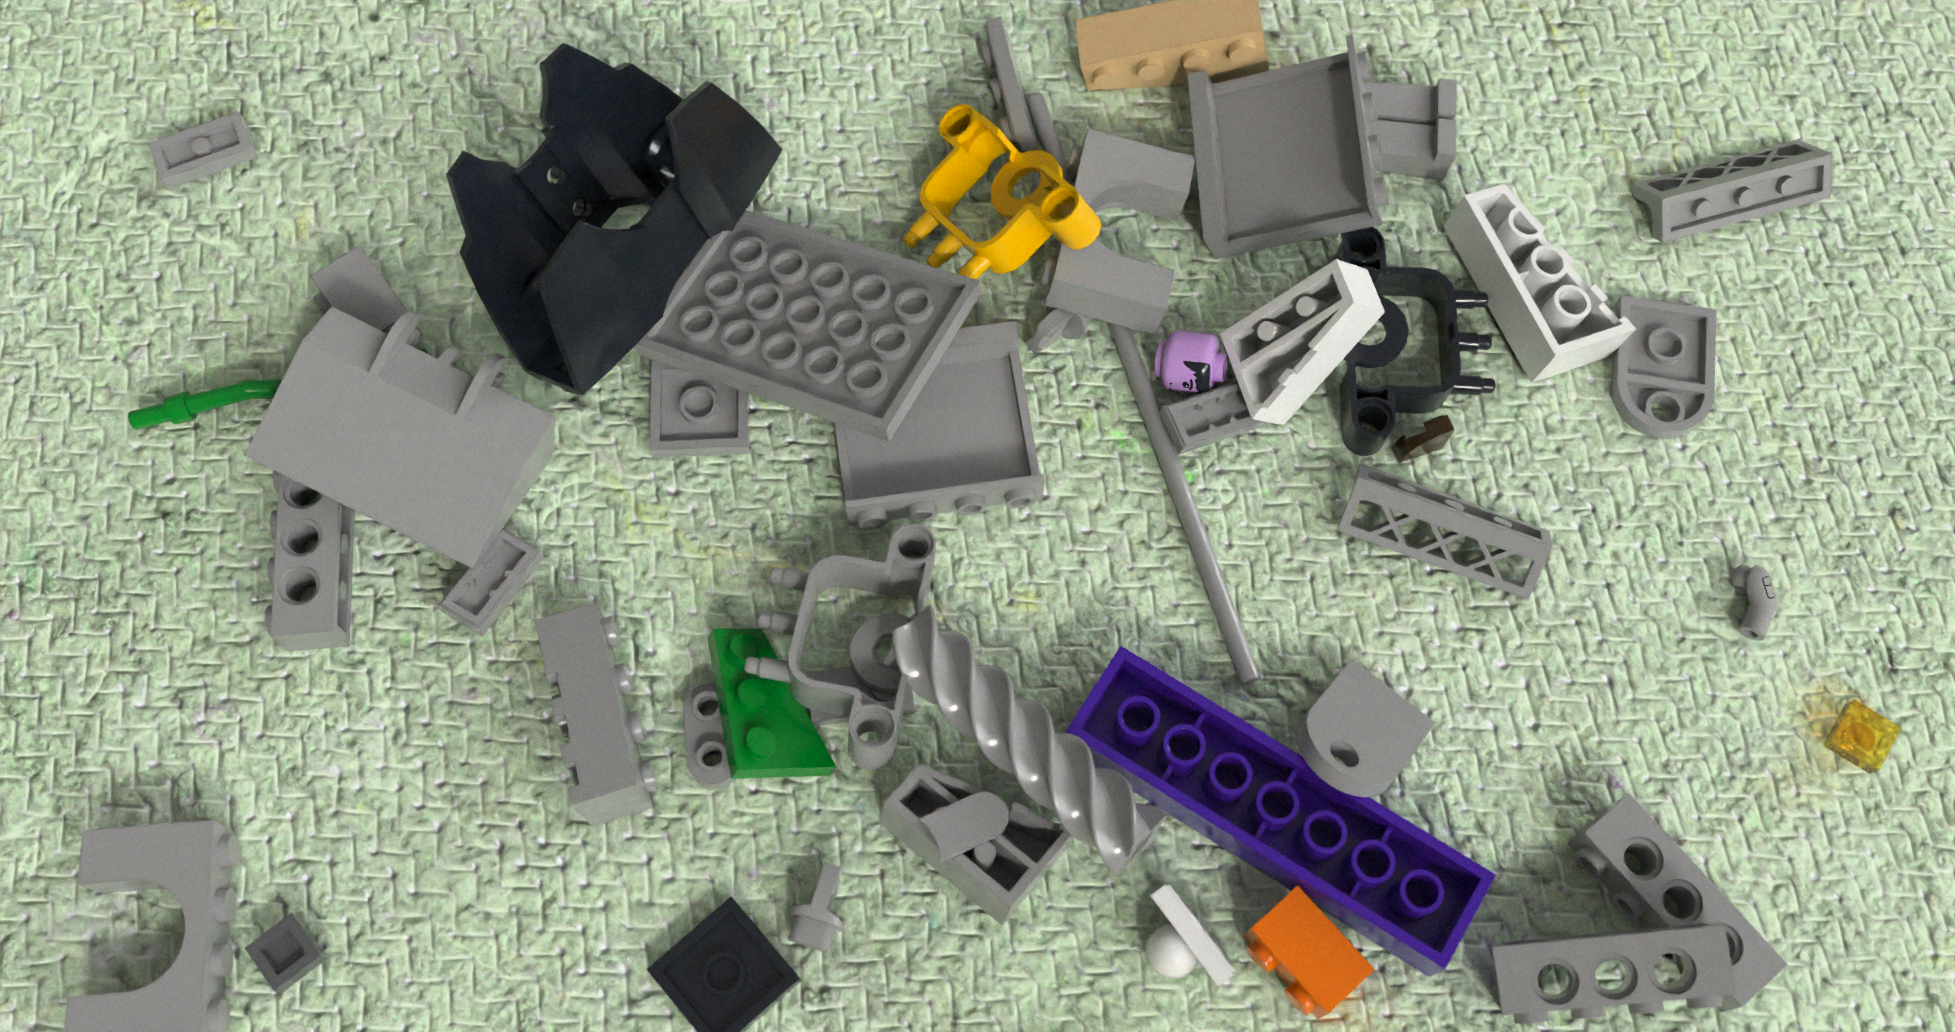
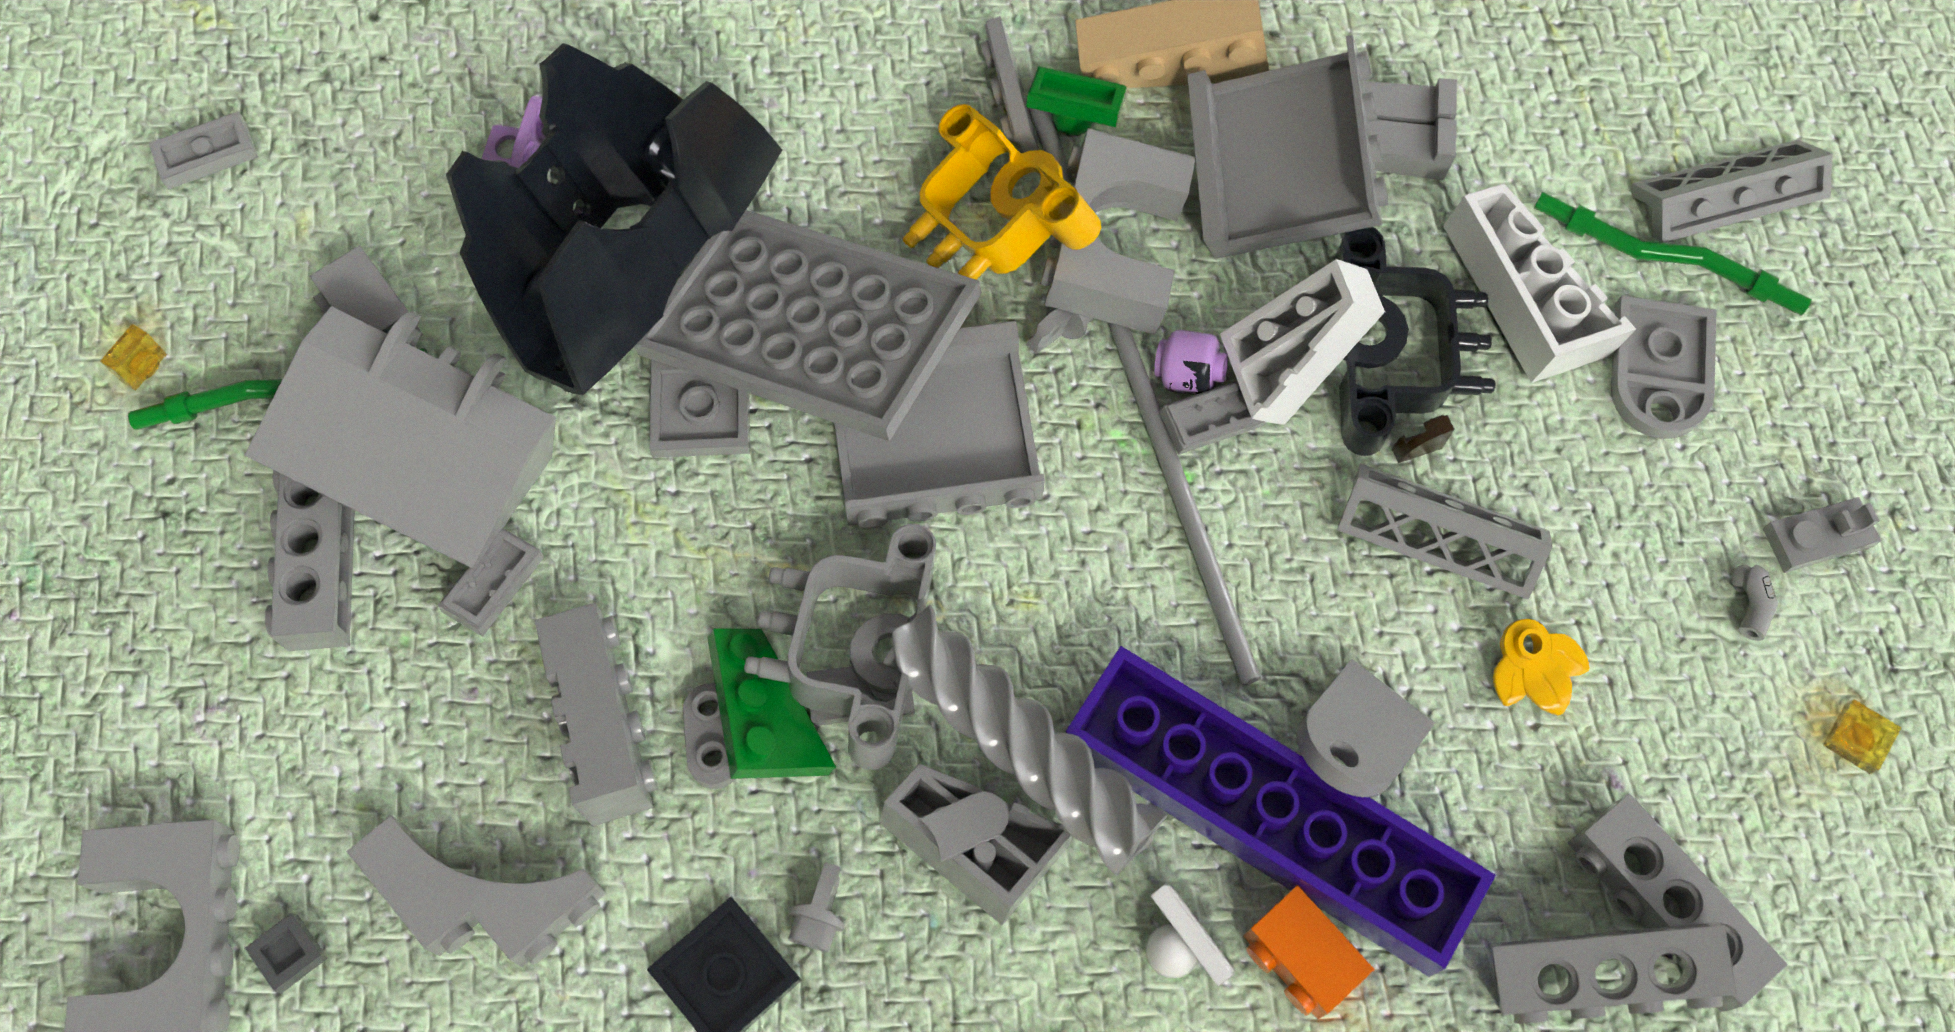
(134, 357): none -> clear yellow plate
(446, 904): none -> light grey arch
(526, 137): none -> lavender bracket
(1075, 100): none -> green tile
(1539, 674): none -> yellow plate
(1759, 285): none -> green bar
(1823, 534): none -> light grey plate

